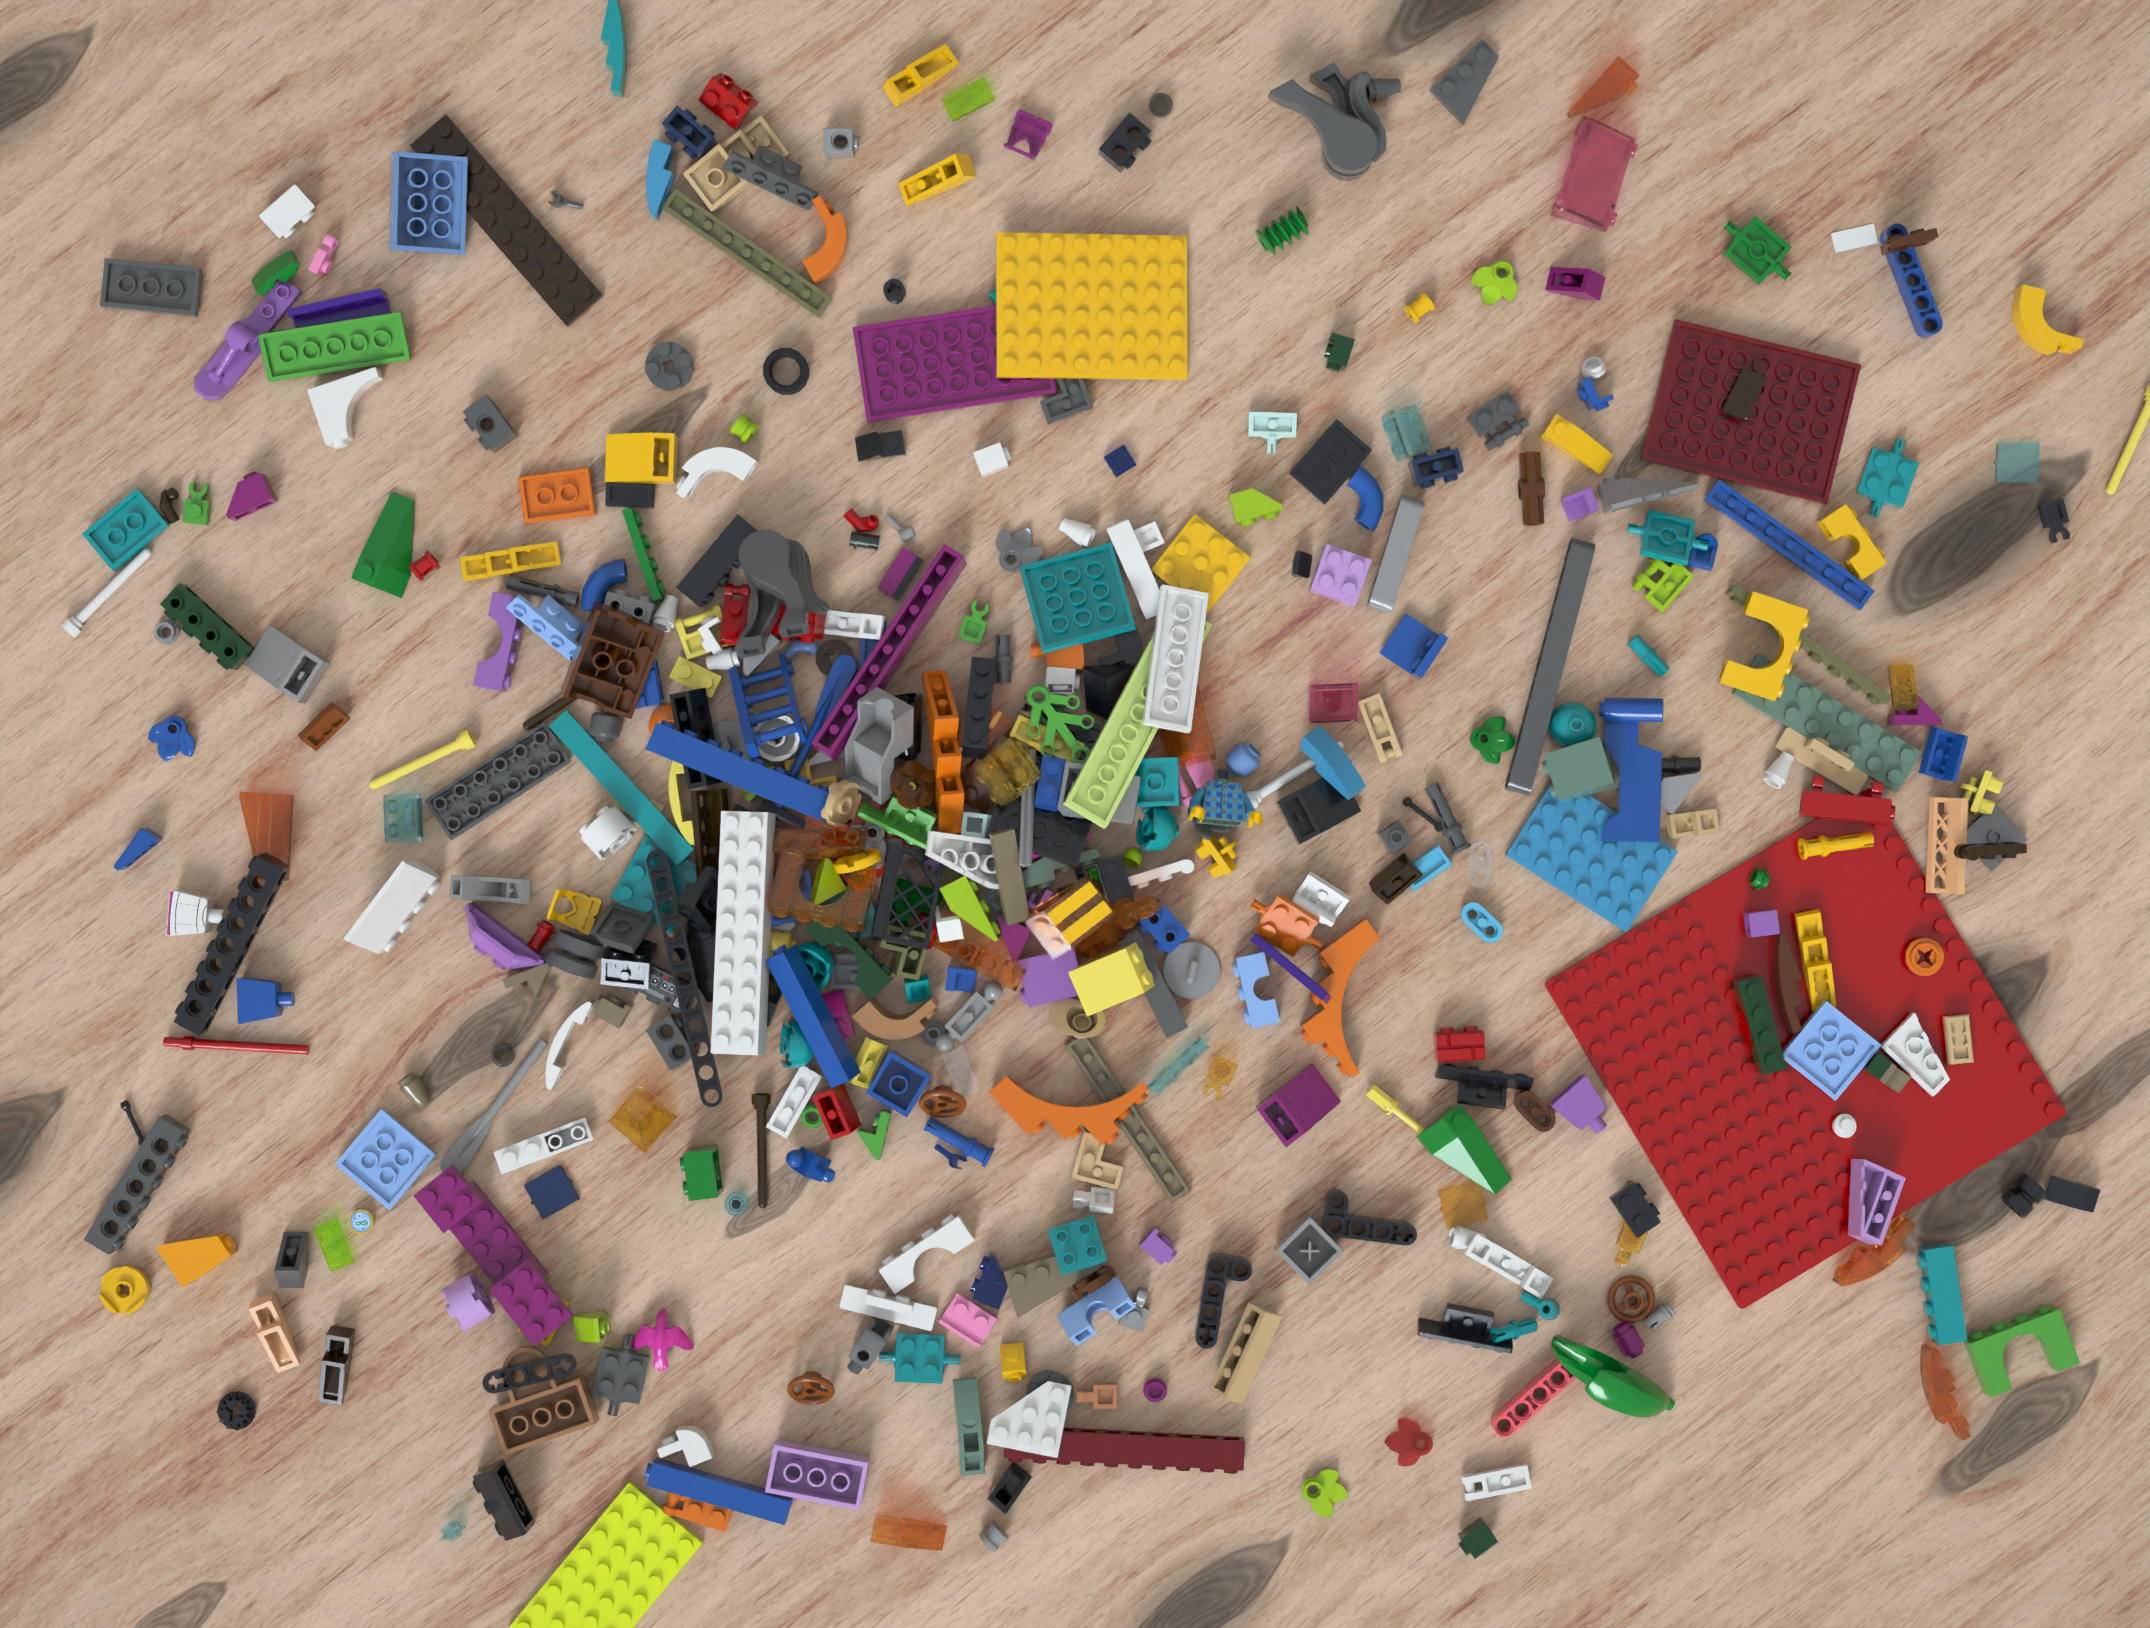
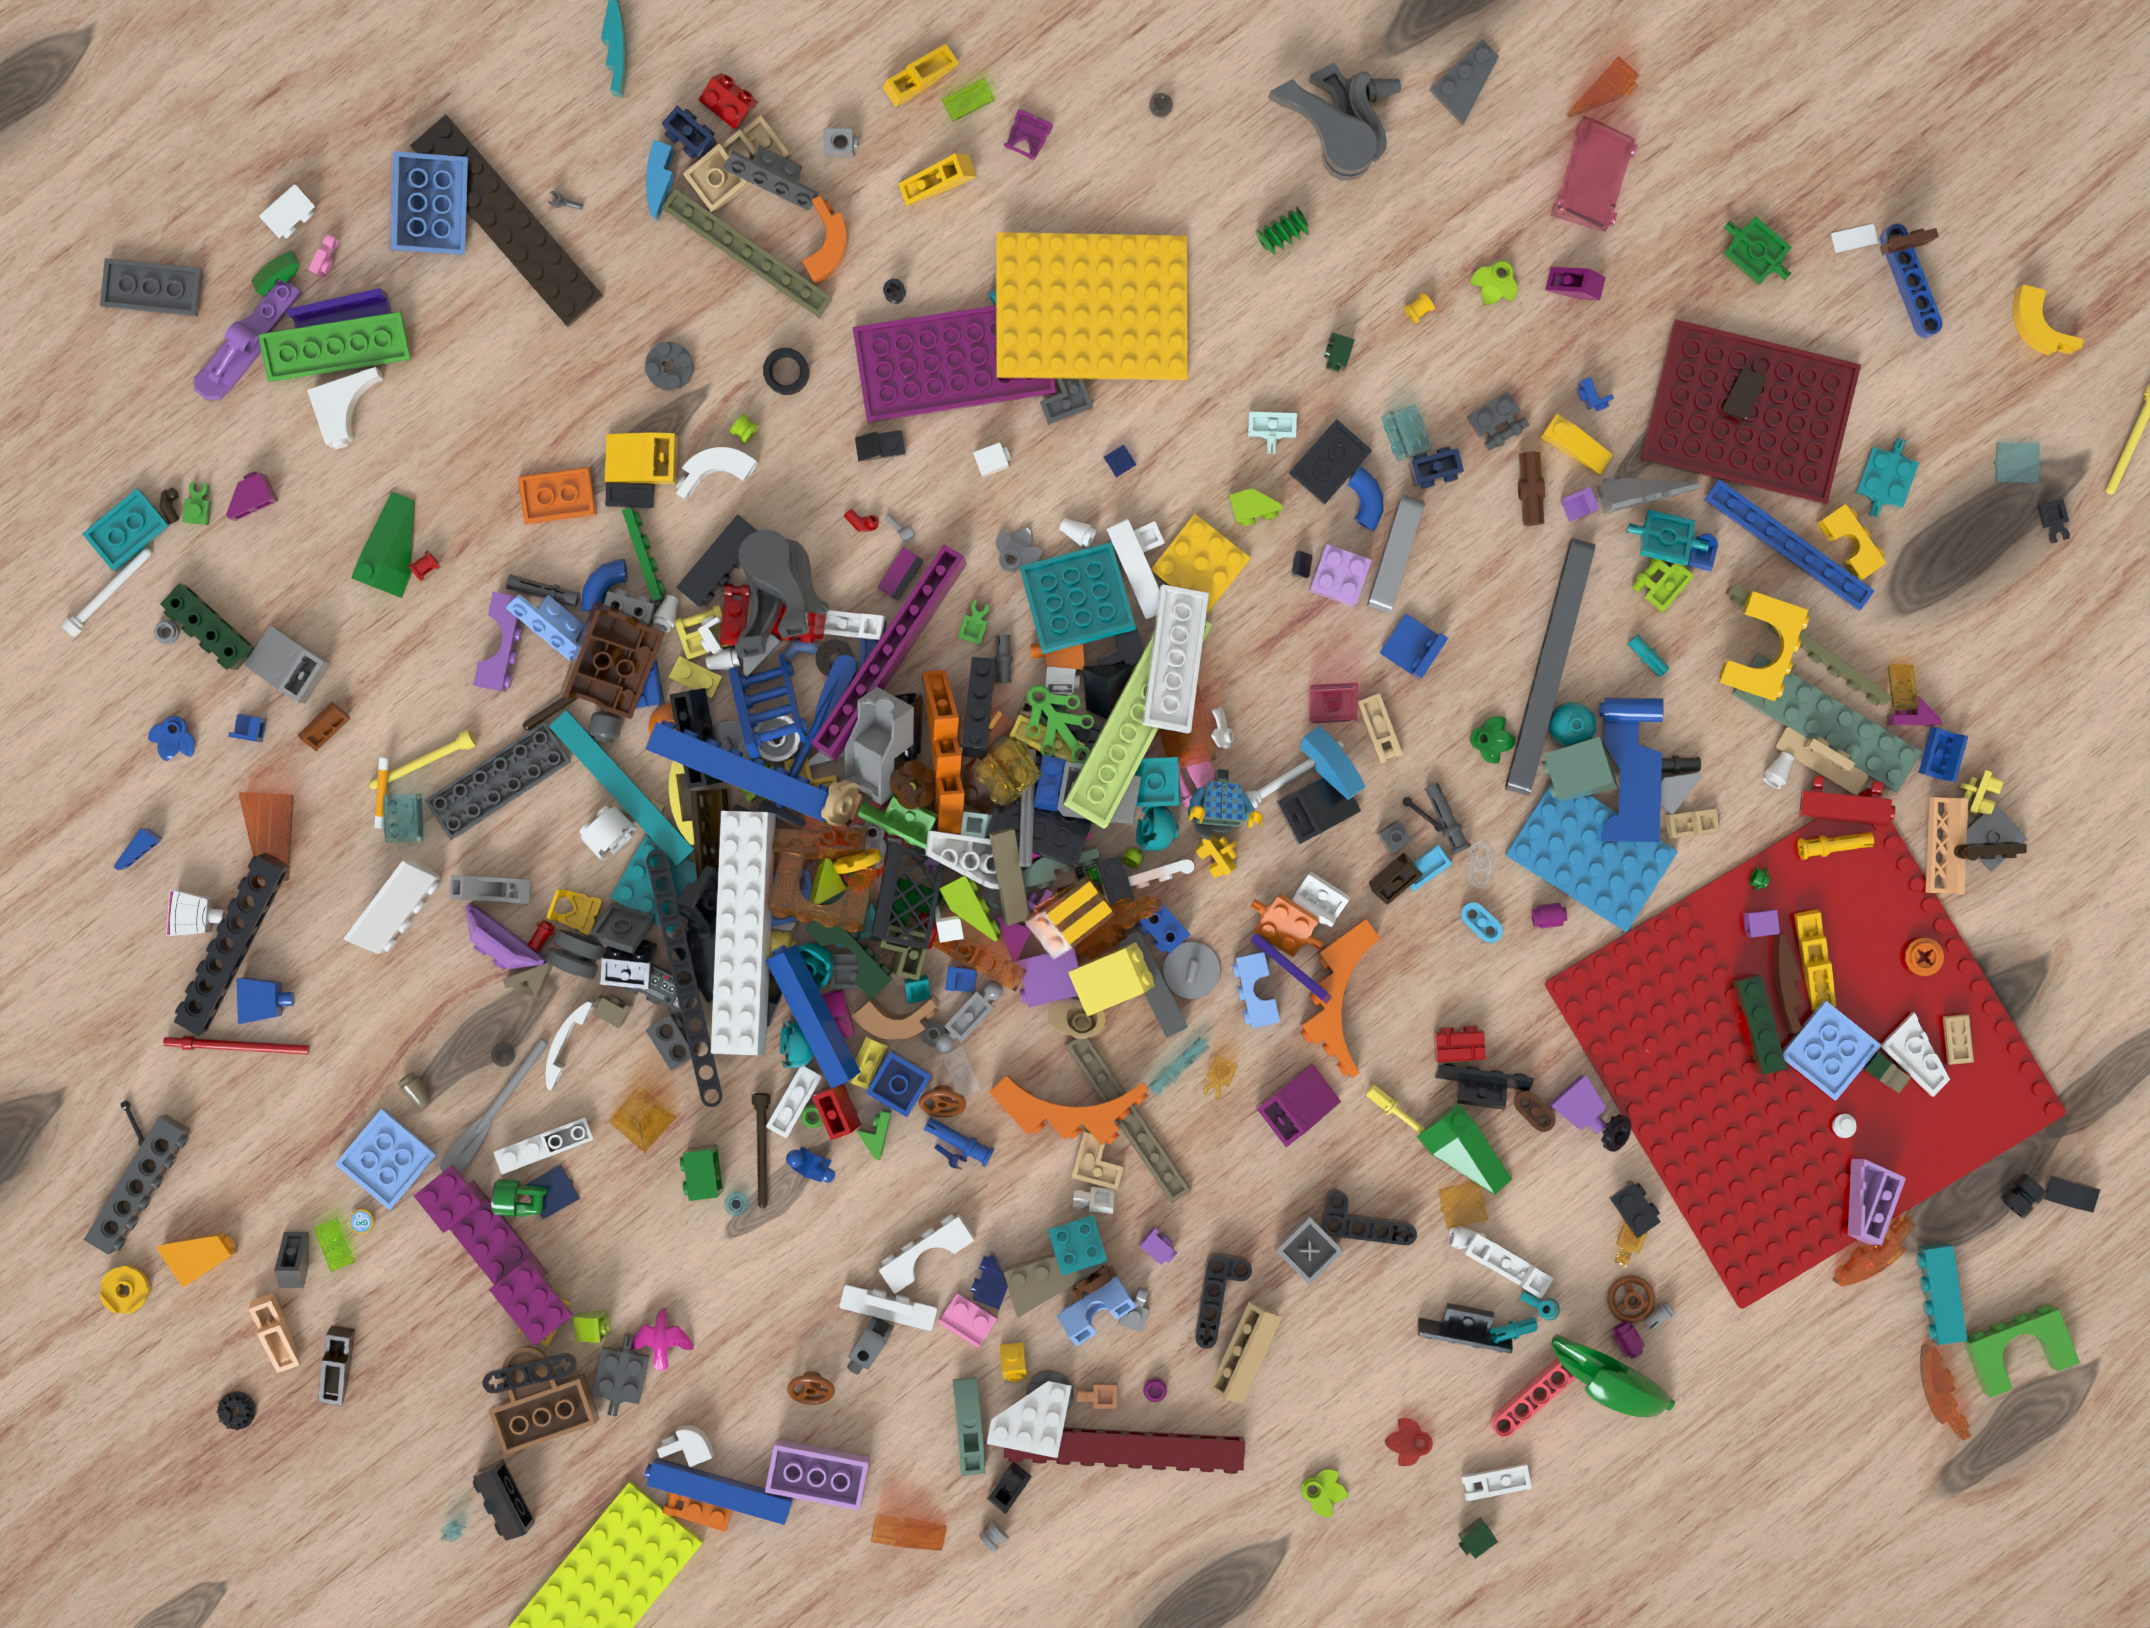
(249, 728): none -> blue panel
(381, 791): none -> light orange bar
(468, 1301): lavender brick -> none
(500, 434): dark grey brick -> none
(507, 1195): none -> green piece
(510, 561): yellow slope -> none
(864, 540): pearl dark grey pin -> none
(919, 1358): teal plate -> none
(1121, 140): black brick -> none
(1222, 735): none -> white plate
(1242, 760): medium blue head -> none
(1548, 915): none -> magenta brick
(1593, 368): white plate -> none
(1615, 1141): none -> black gear

